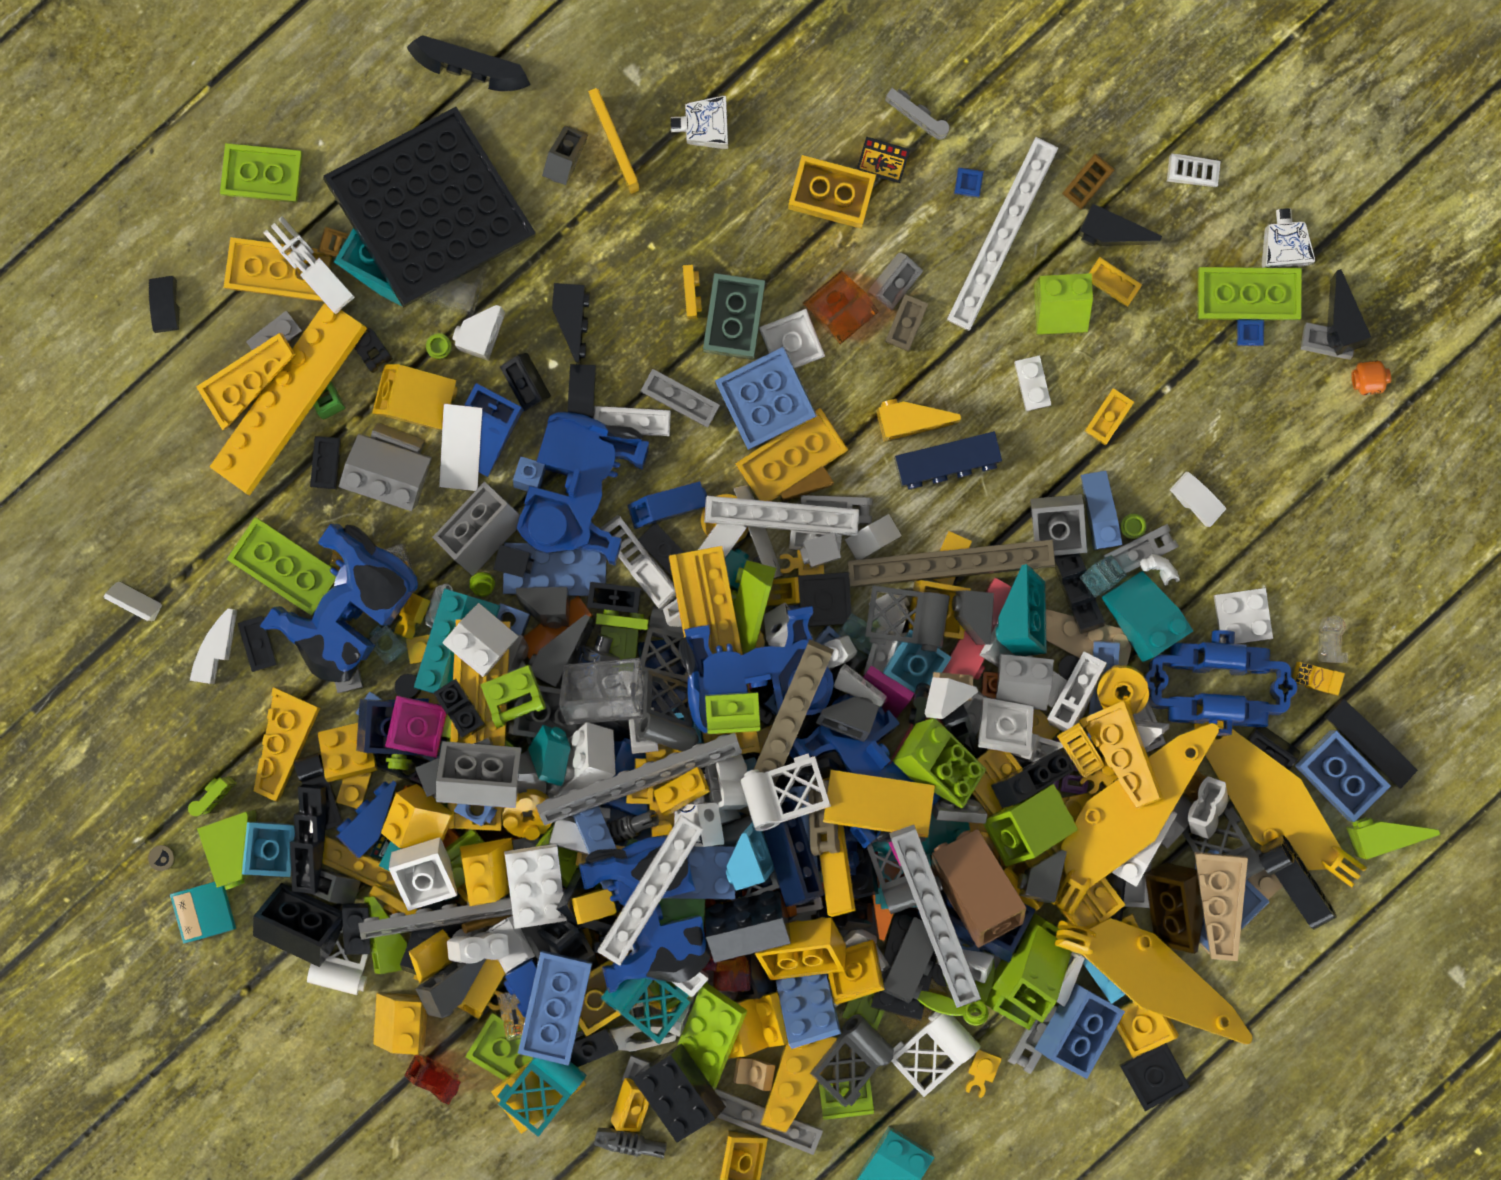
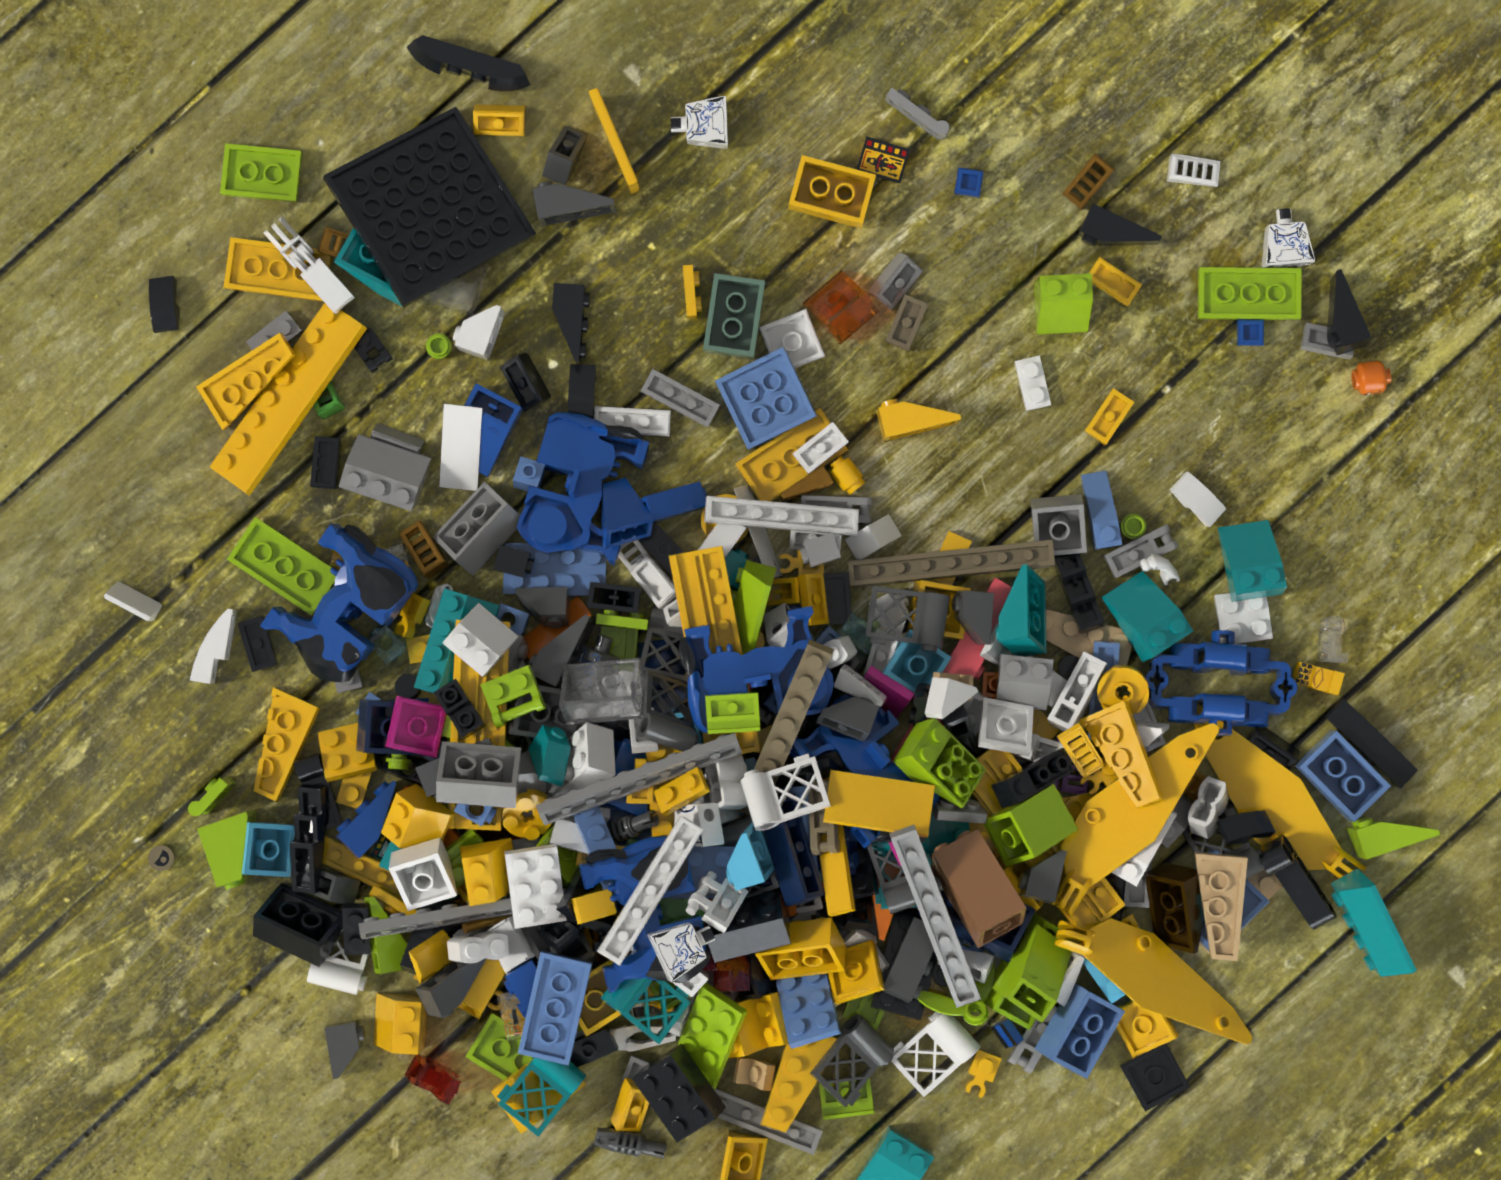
(202, 912): teal slope -> none
(343, 1043): none -> dark grey slope
(413, 396): yellow slope -> none
(435, 567): none -> pearl gold slope
(482, 584): lime plate -> none
(499, 120): none -> yellow slope
(563, 203): none -> dark grey slope
(623, 514): none -> blue slope
(680, 948): none -> white torso
(724, 905): none -> white plate
(813, 594): none -> yellow plate
(820, 448): none -> white plate
(846, 475): none -> yellow brick
(948, 459): dark blue brick -> none
(1002, 234): white tile -> none
(1007, 1033): none -> blue tile
(1103, 576): clear light blue brick -> none
(1244, 826): none -> black slope
(1251, 561): none -> teal slope
(1372, 925): none -> teal slope

